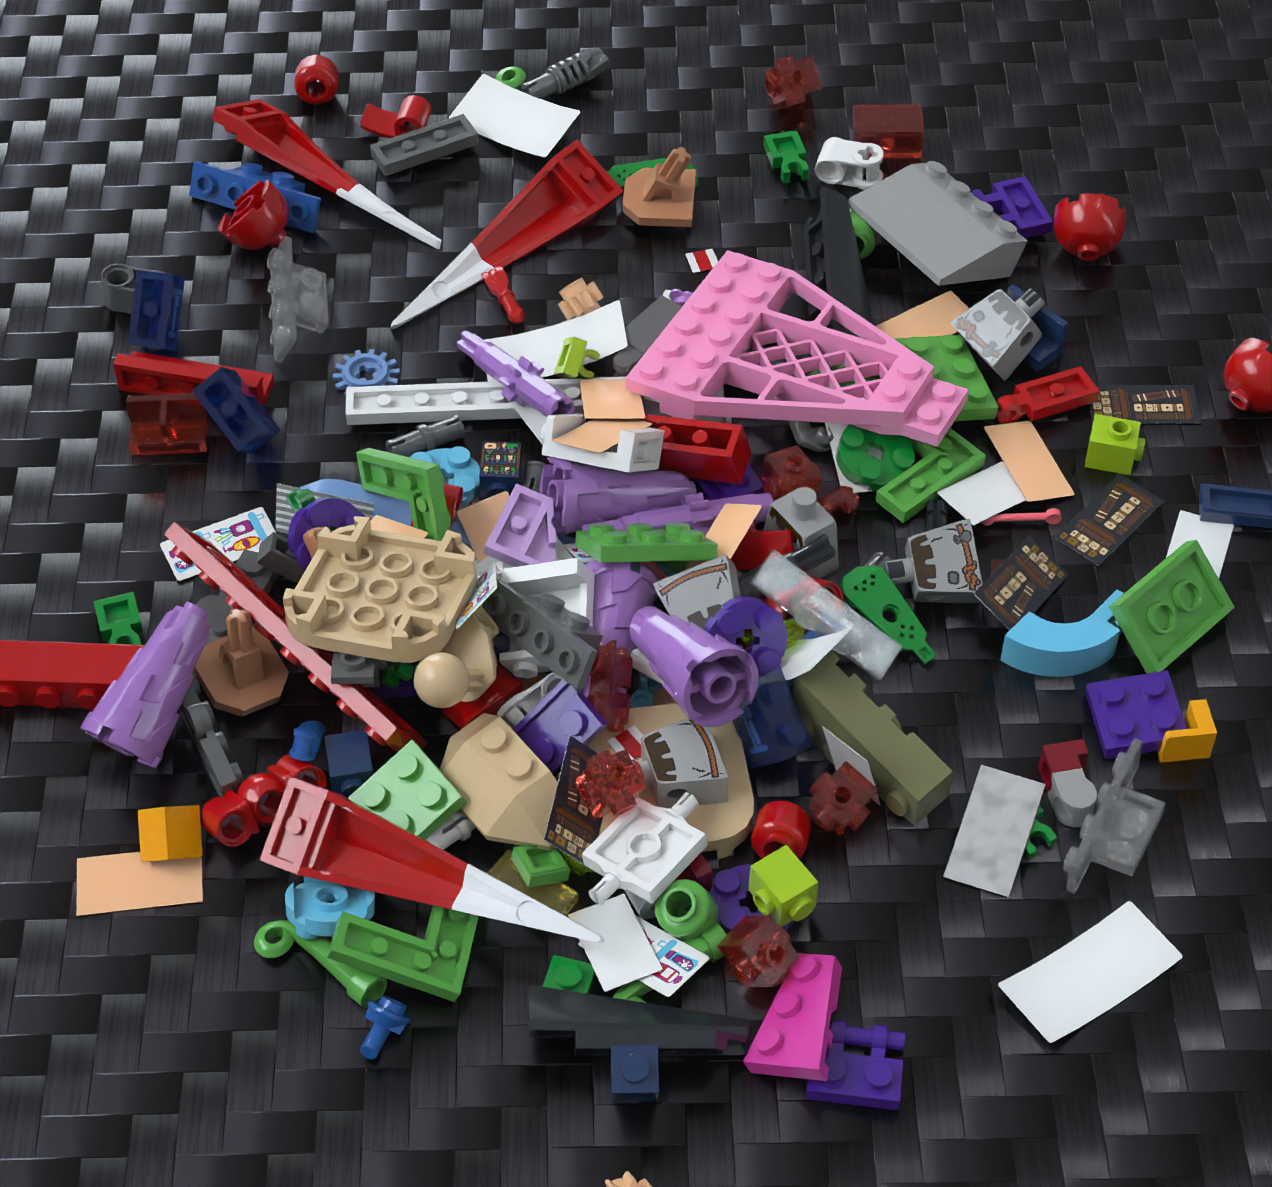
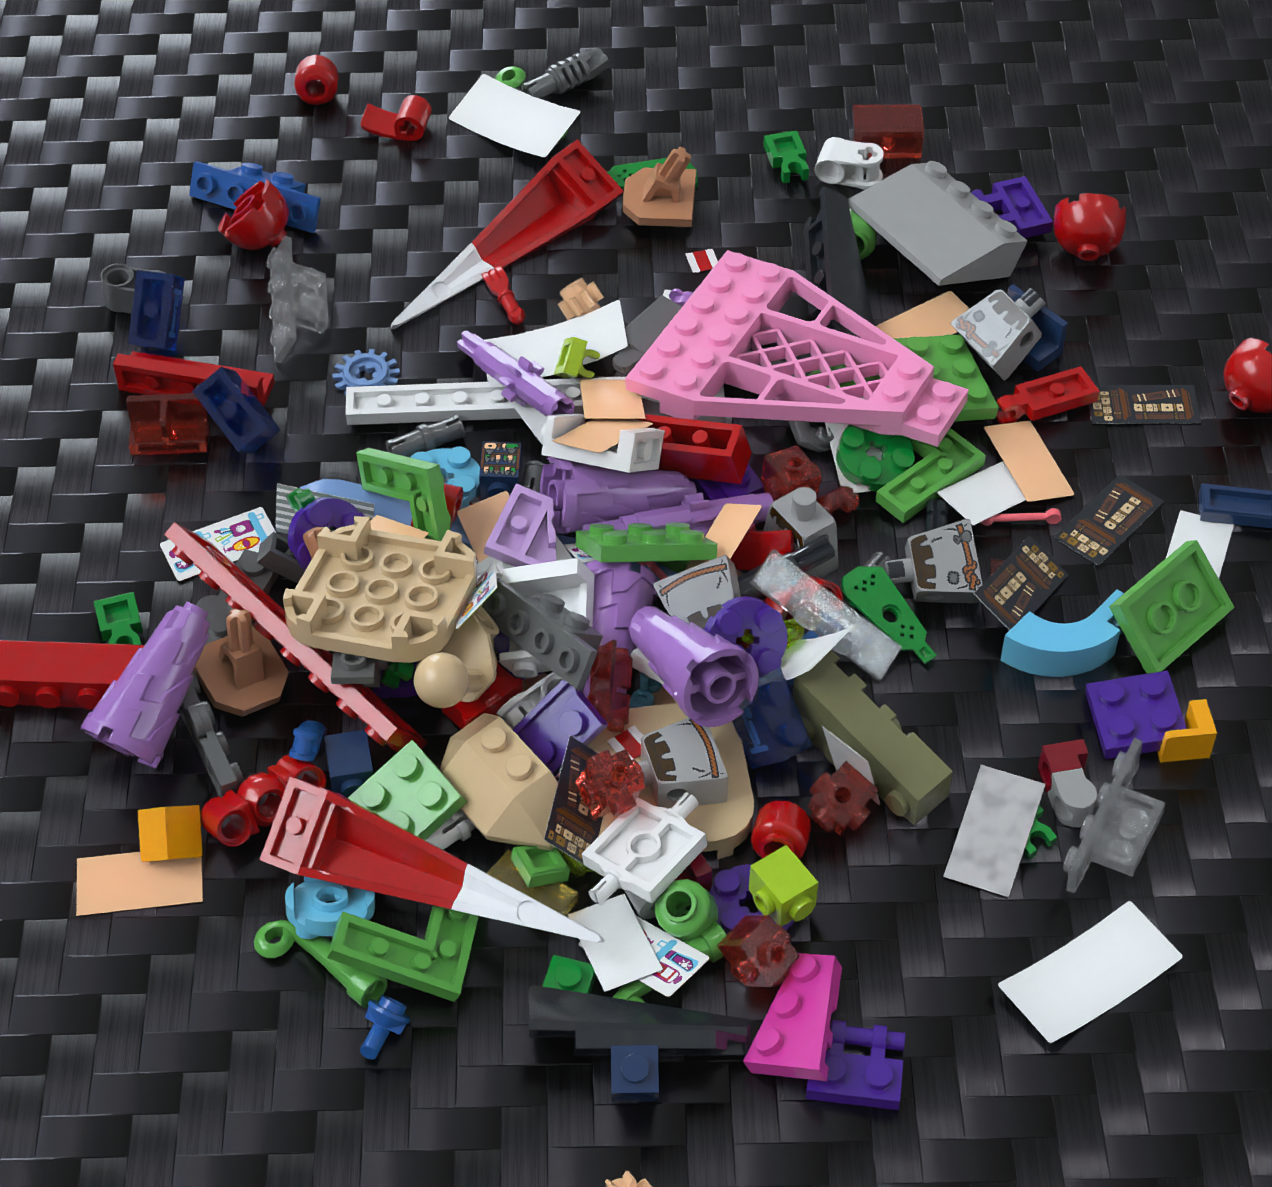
(282, 141): red plate -> none
(424, 144): dark grey plate -> none
(792, 80): clear red brick -> none
(1114, 444): lime brick -> none

